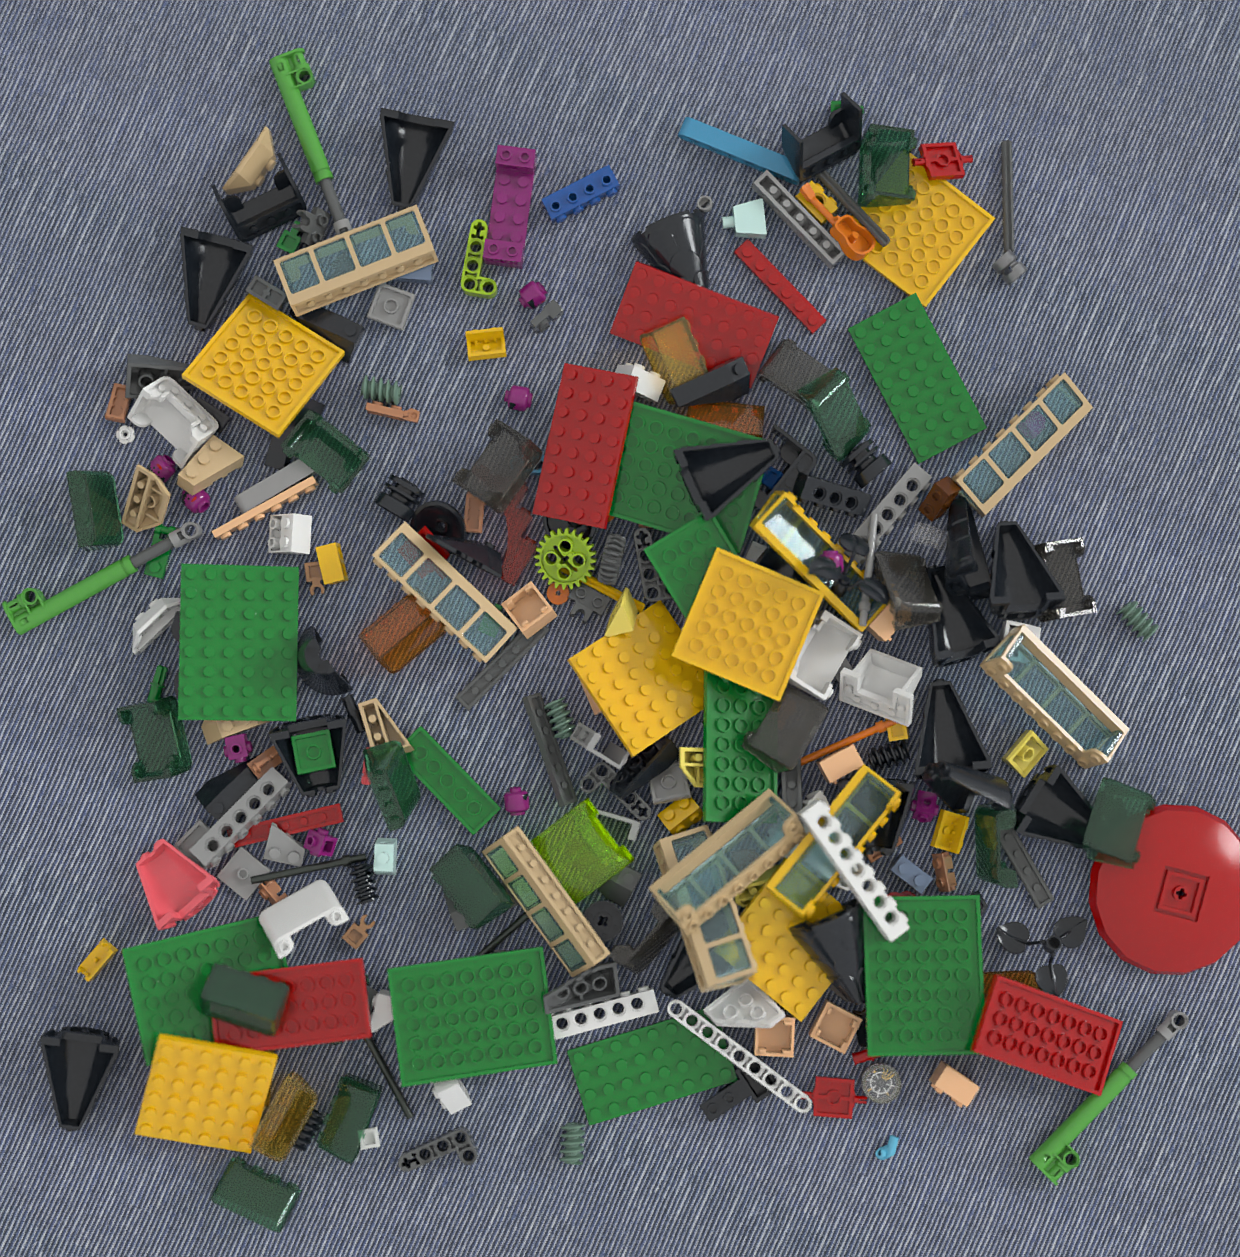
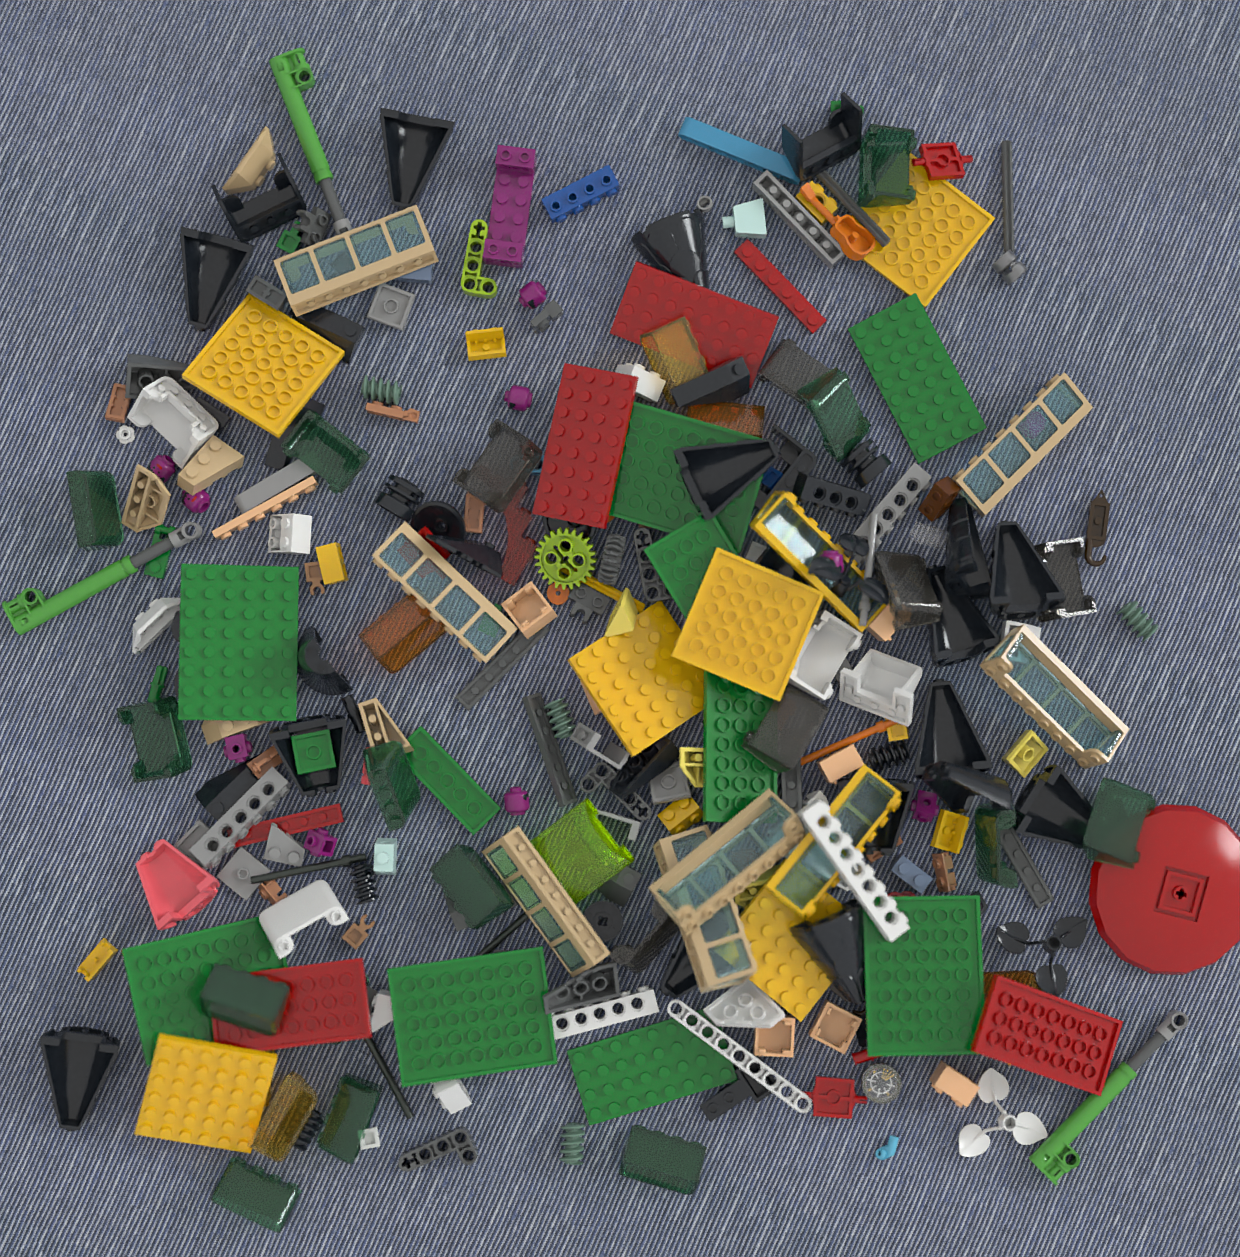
(662, 1160): none -> clear green windscreen
(1025, 1128): none -> white plant
(1096, 527): none -> dark brown plate

